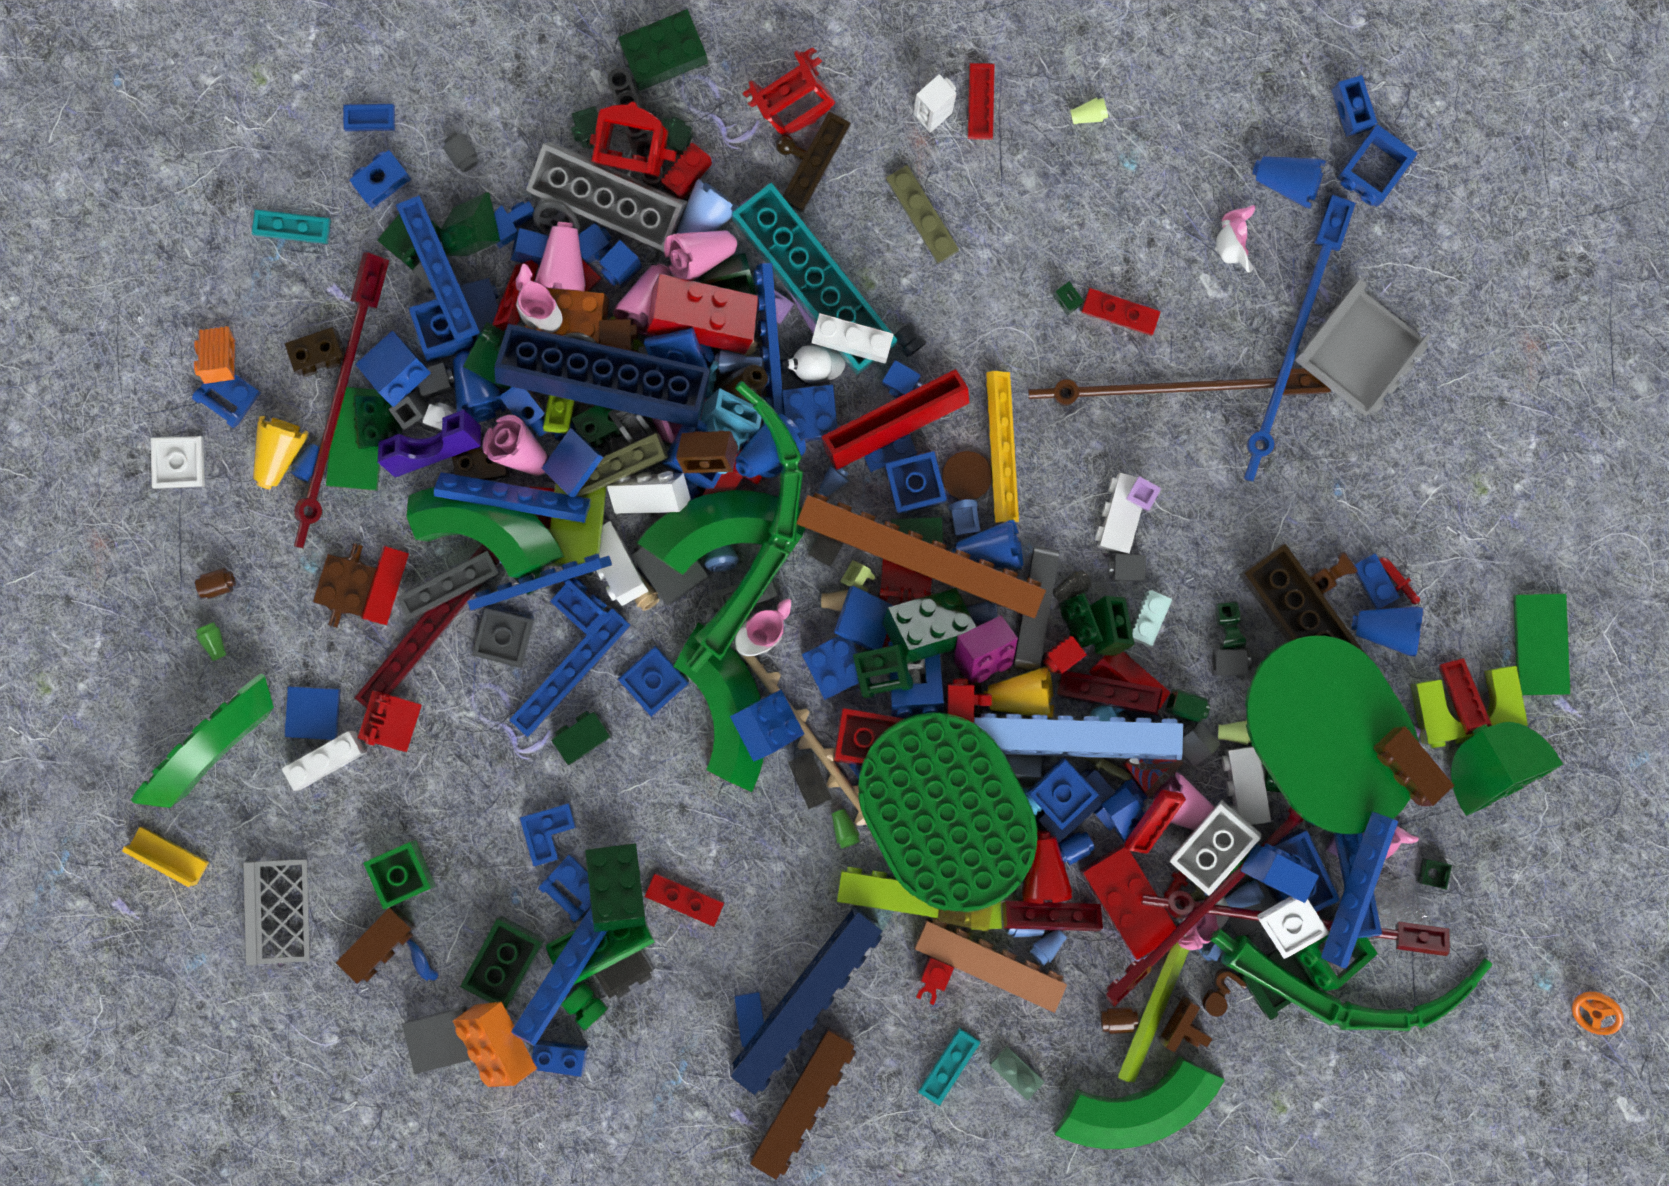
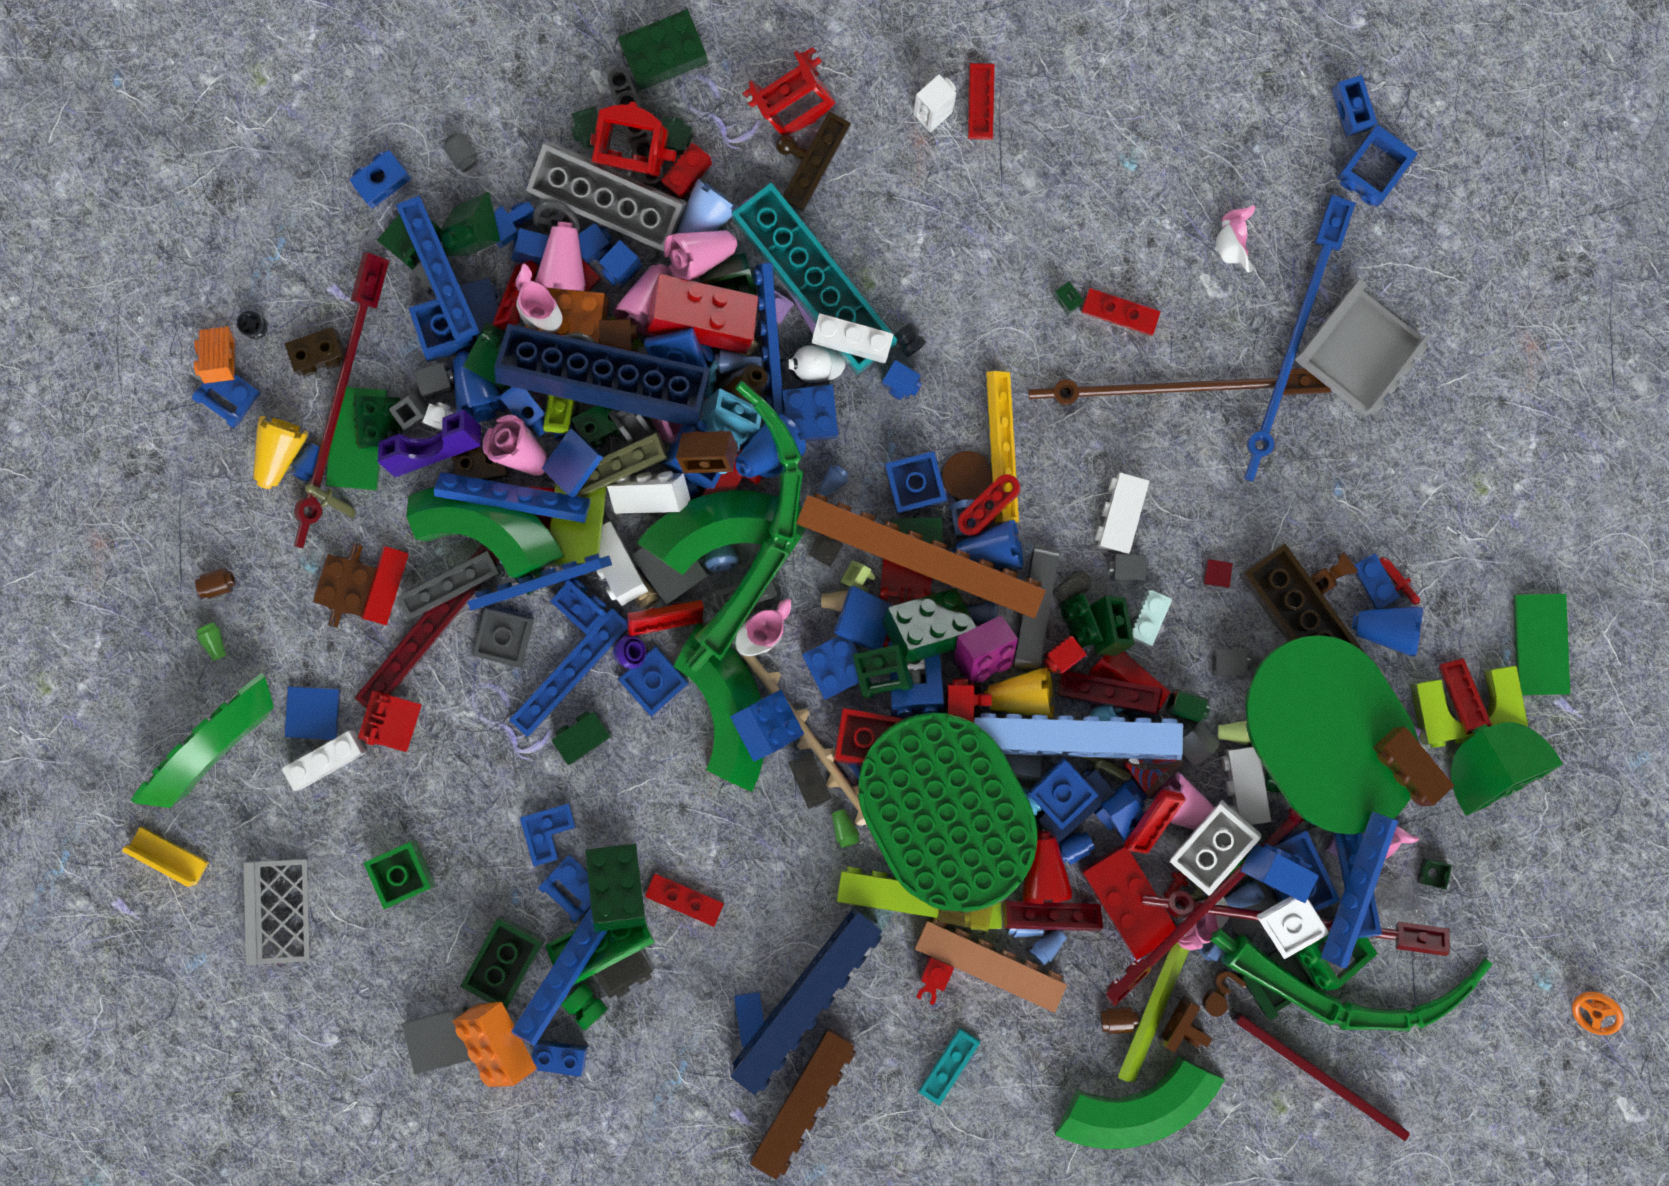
(177, 462): white tile -> none
(247, 325): none -> black wheel
(291, 226): teal tile -> none
(328, 499): none -> olive piece
(369, 117): blue tile -> none
(376, 945): reddish brown brick -> none
(392, 368): blue brick -> none
(420, 962): blue bar -> none
(629, 652): none -> dark purple cone
(665, 617): none -> red plate
(894, 451): blue plate -> none
(896, 419): red brick -> none
(922, 214): olive plate -> none
(978, 508): none -> red plate
(1017, 1073): sand green tile -> none
(1091, 111): yellowish green cone -> none
(1143, 493): lavender plate -> none
(1218, 573): none -> dark red tile
(1229, 616): dark green leg -> none
(1291, 177): blue cone -> none
(1321, 1076): none -> dark red tile

